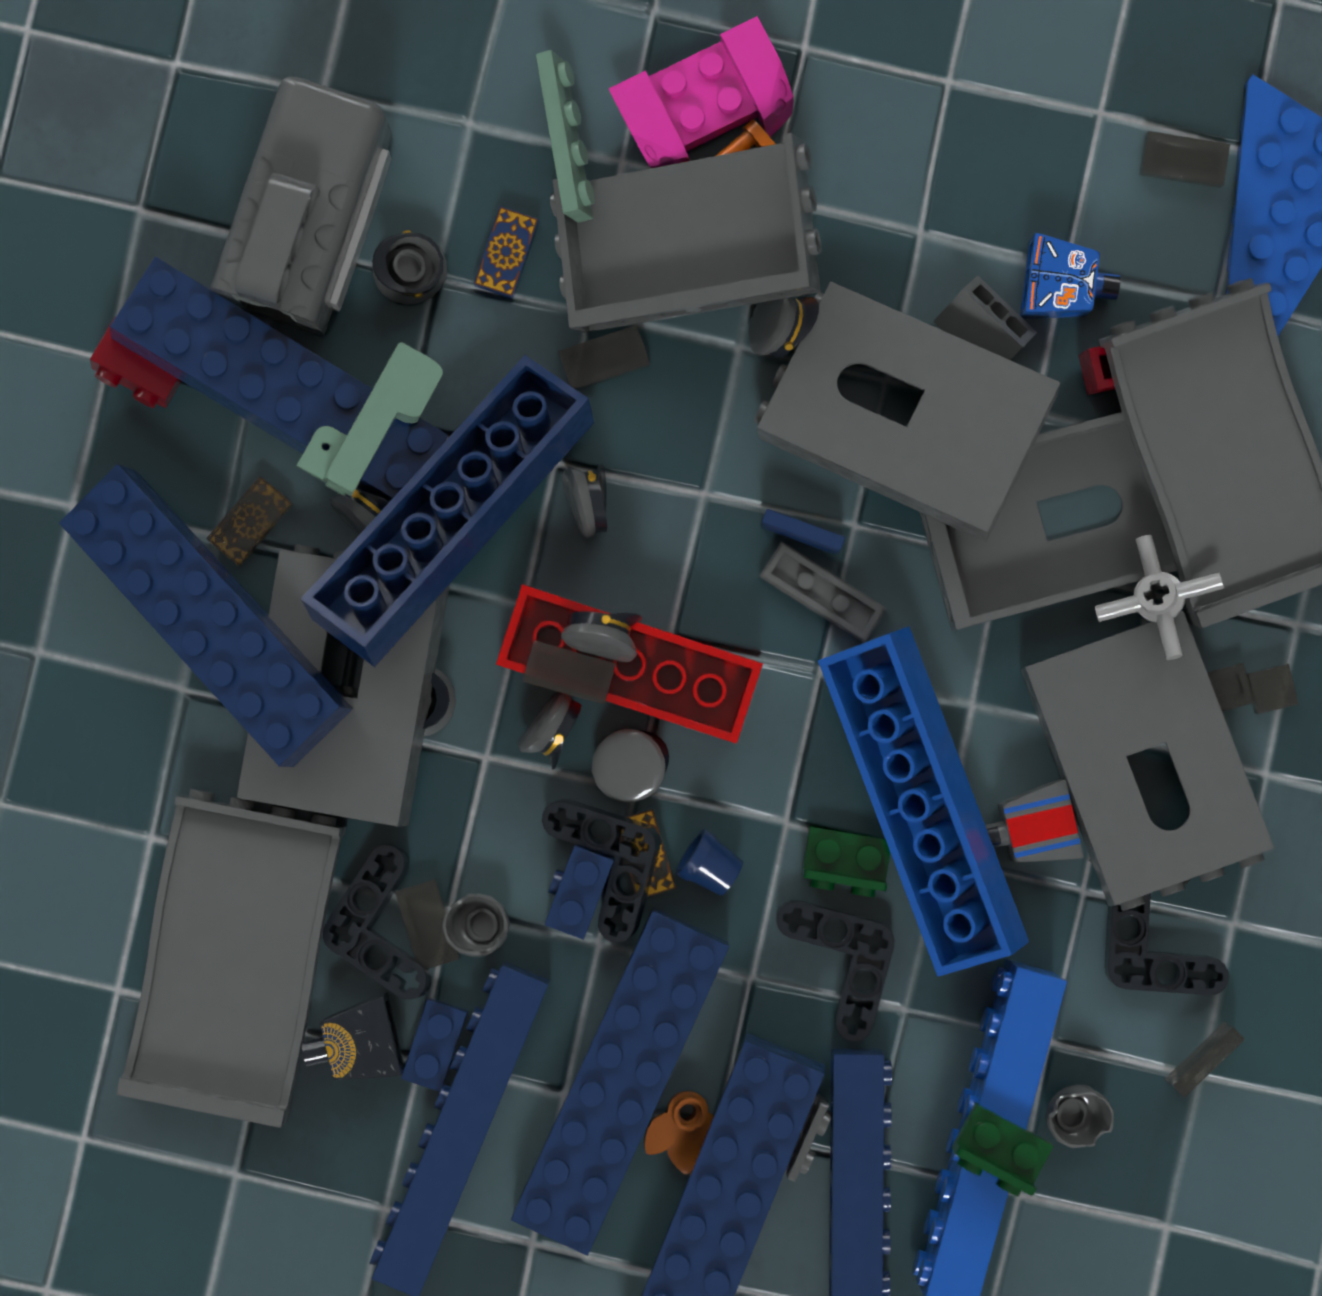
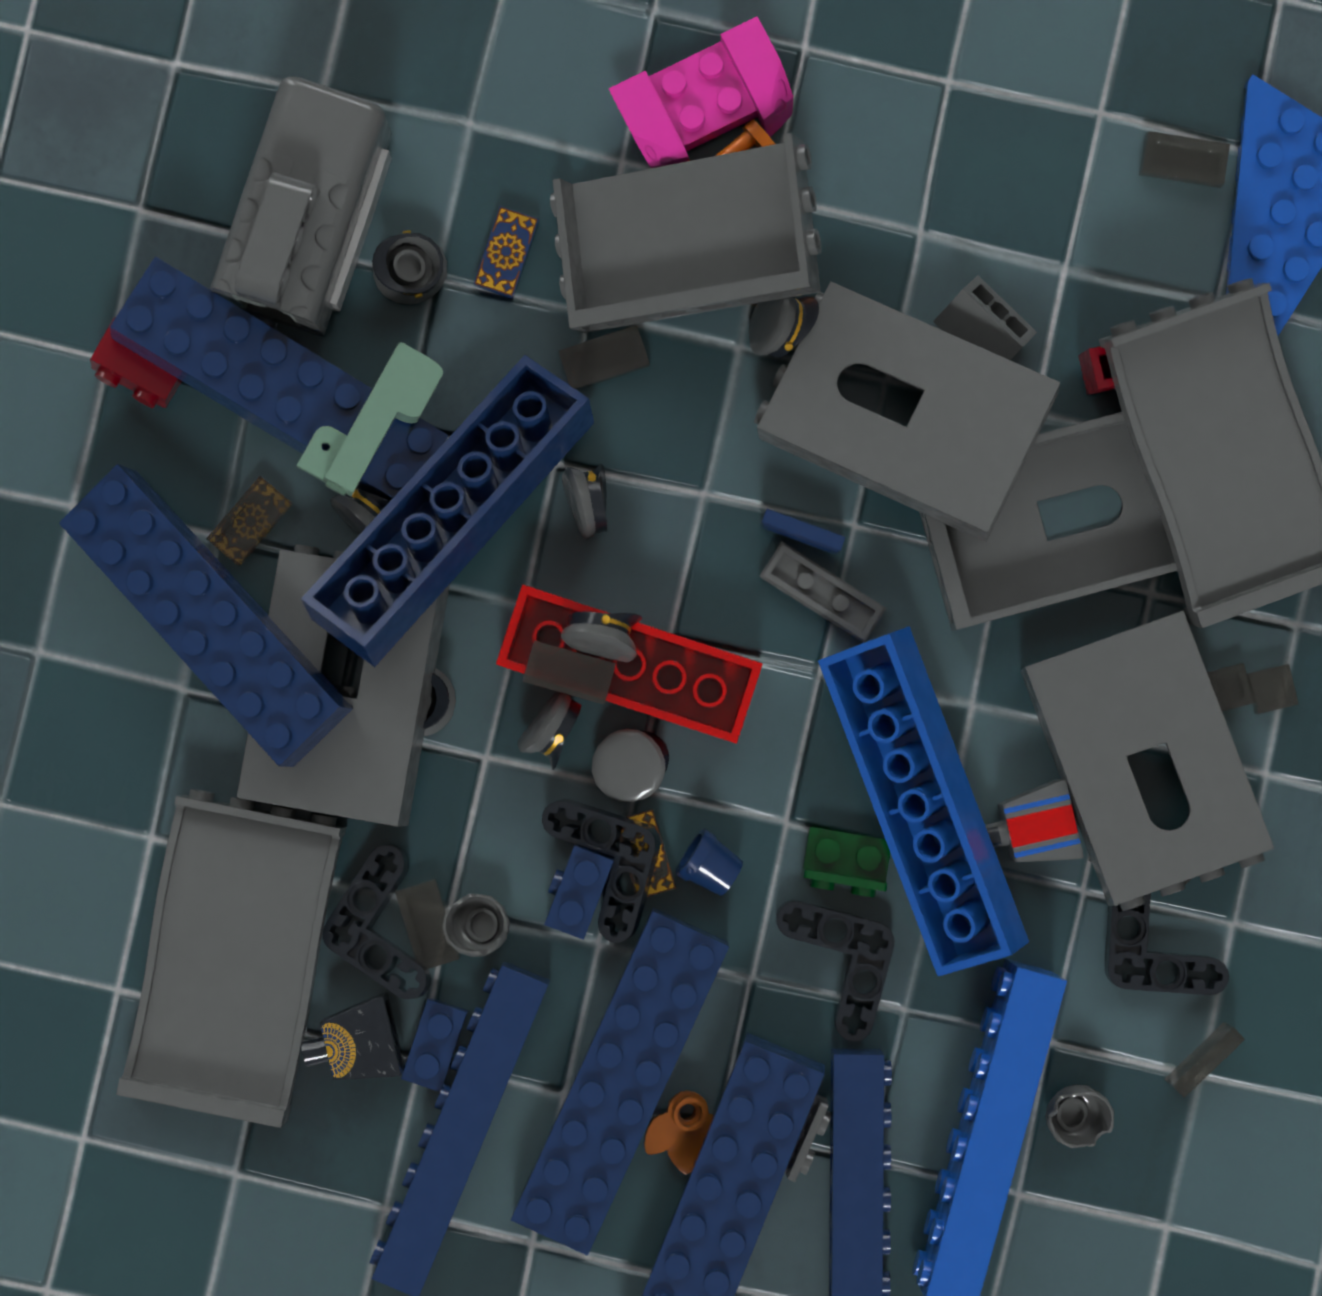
(567, 148): sand green plate -> none
(1002, 1150): dark green bracket -> none
(1063, 279): blue torso -> none
(1173, 599): light grey bar -> none

